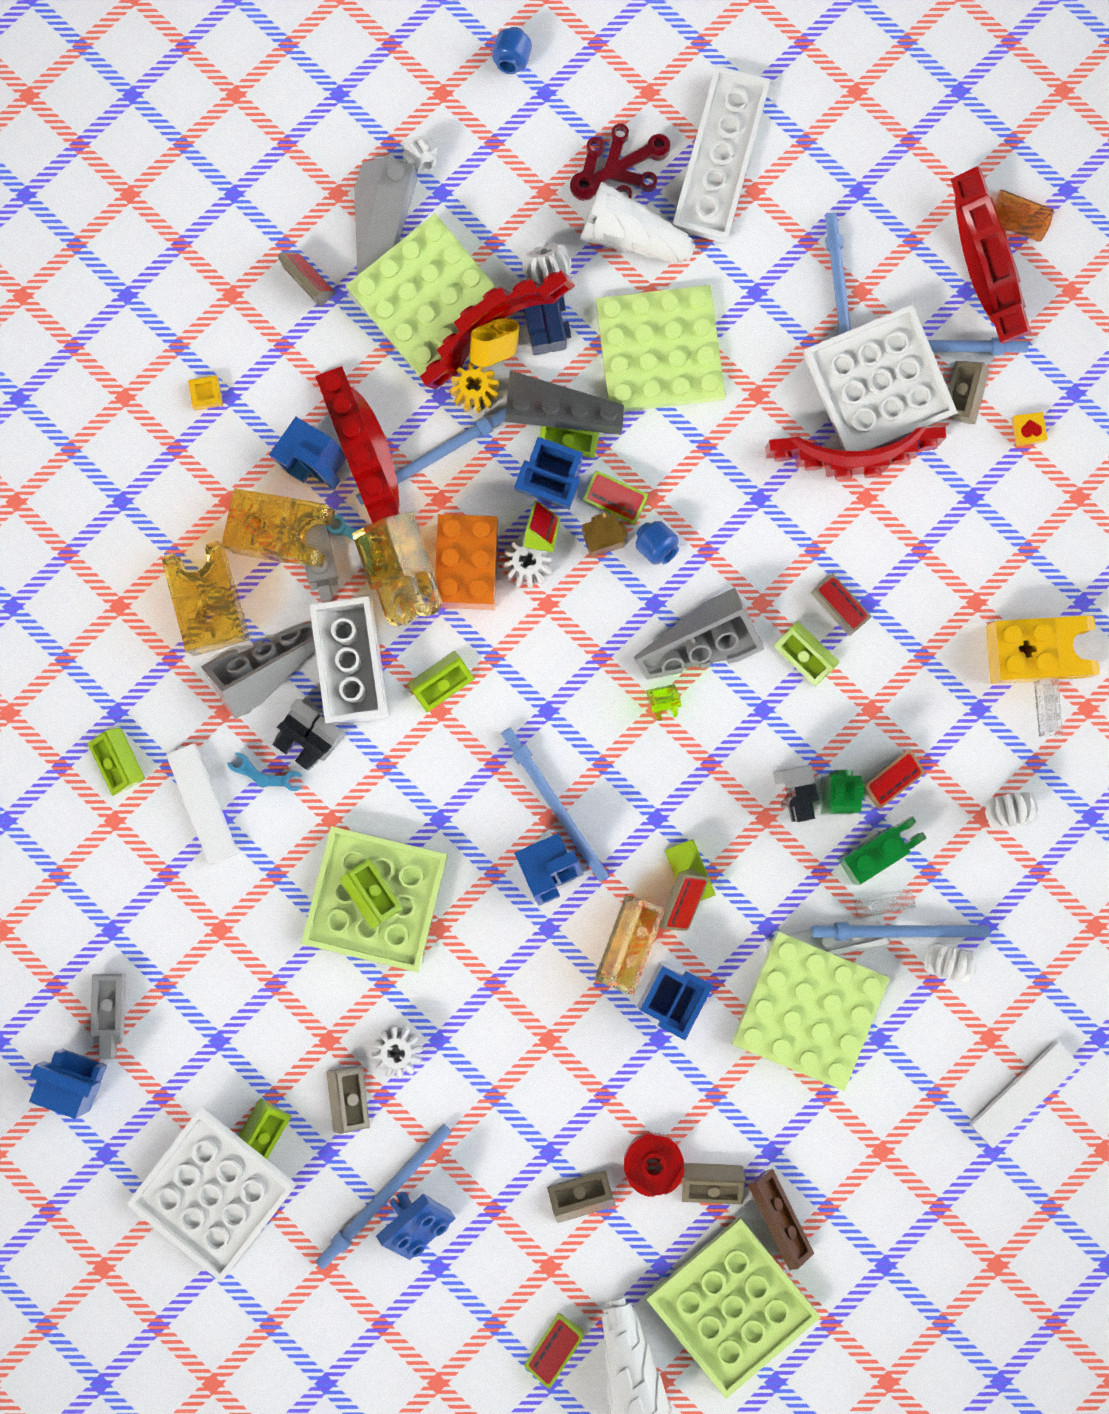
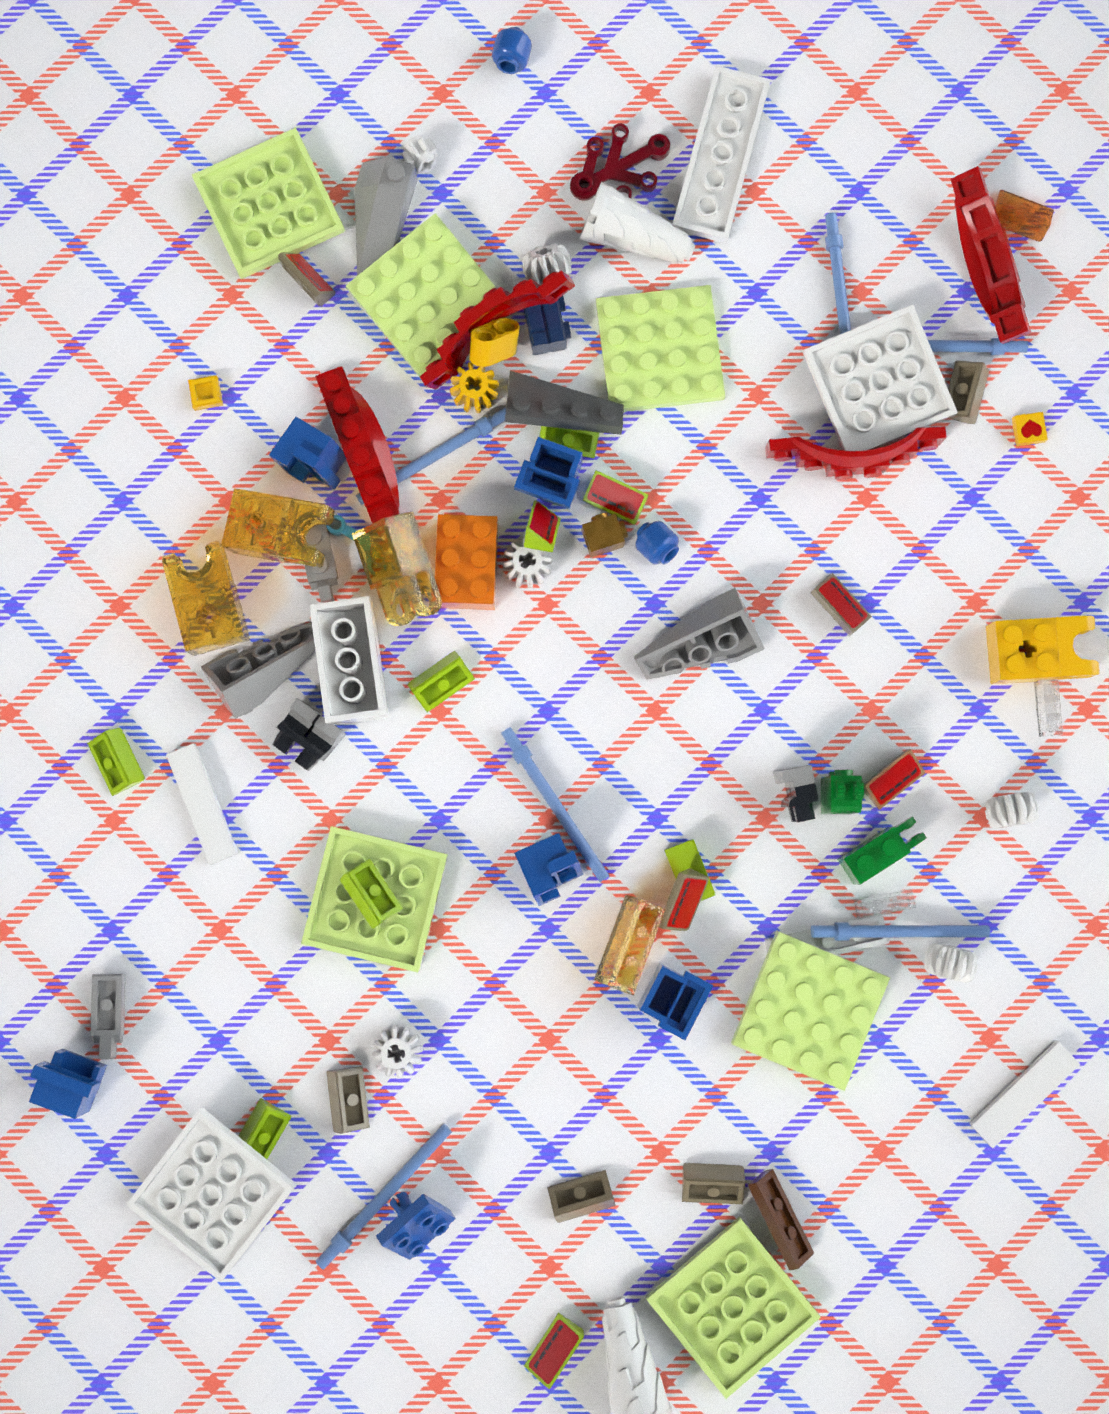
(261, 779): dark azure piece -> none
(268, 202): none -> yellowish green plate
(655, 1182): red plate -> none
(663, 699): clear neon green tile -> none
(806, 653): lime slope -> none

